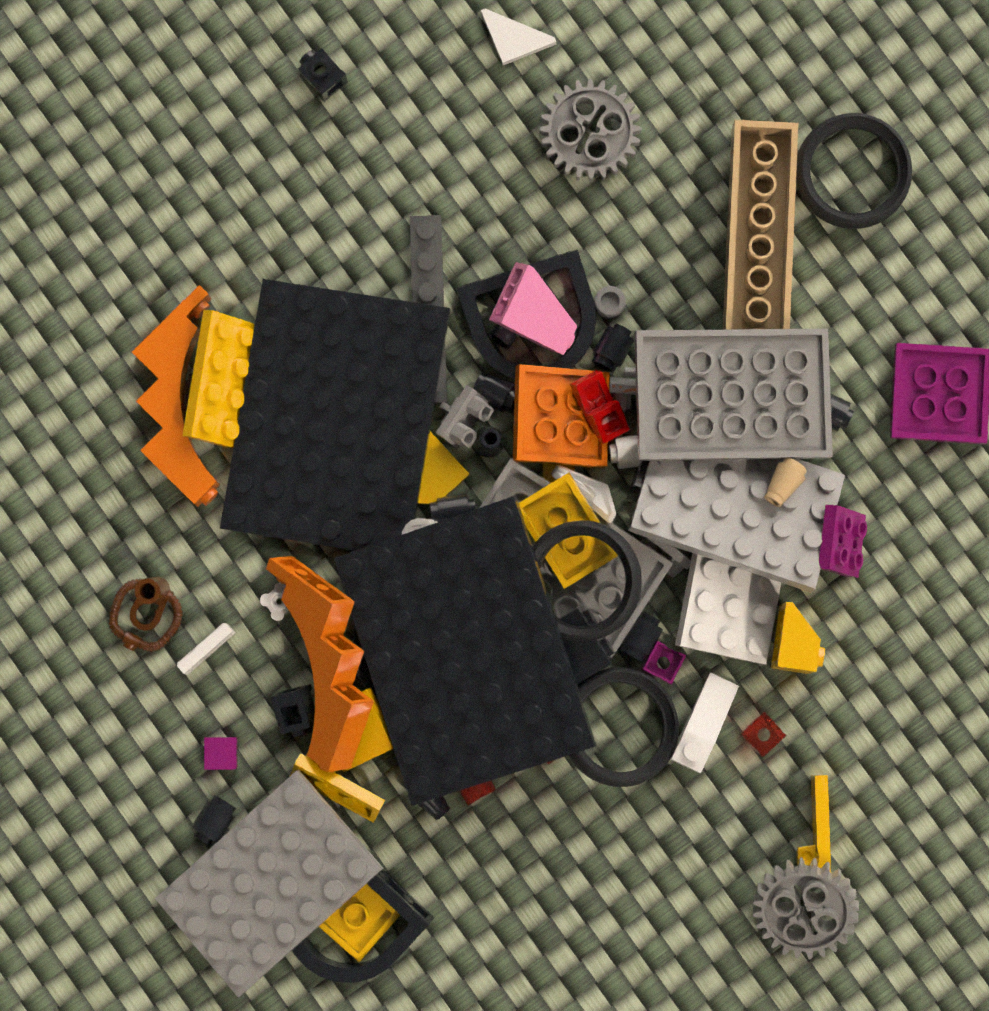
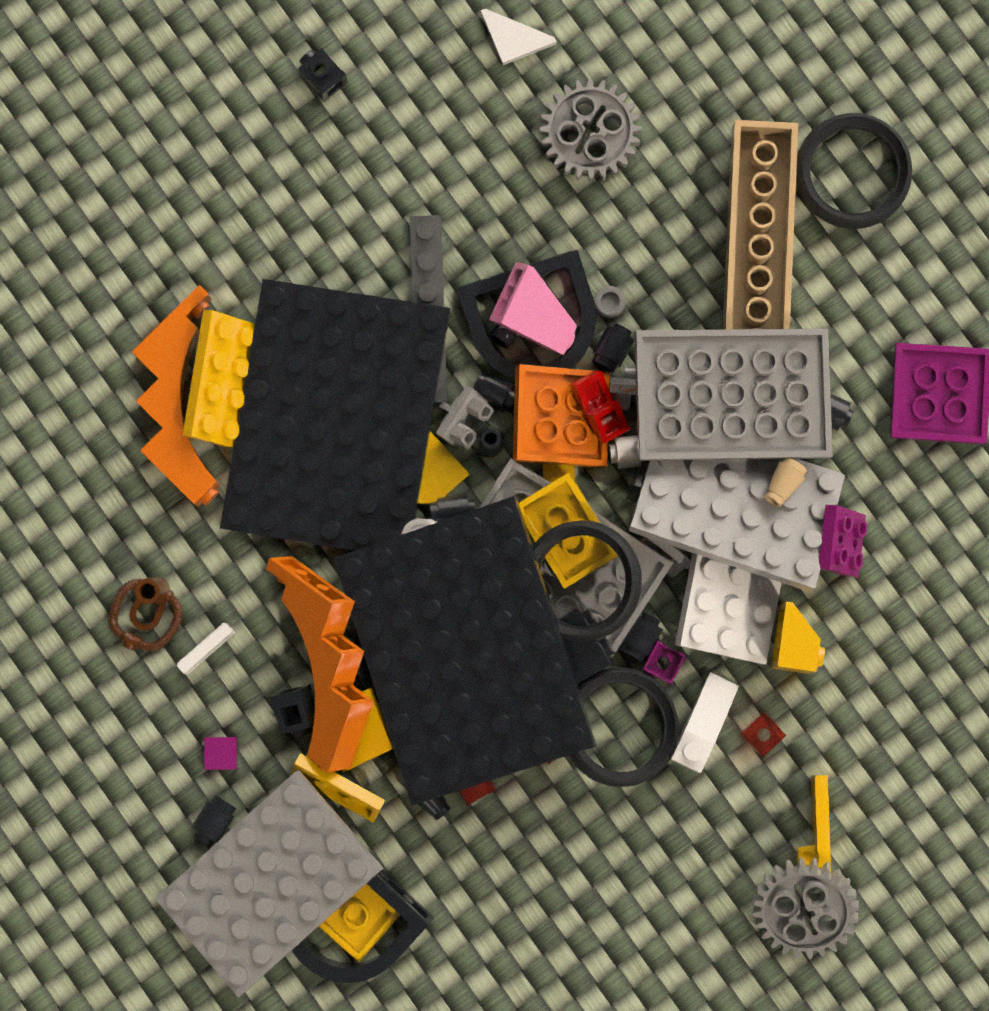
(269, 600): white plate -> none
(595, 492): white tile -> none

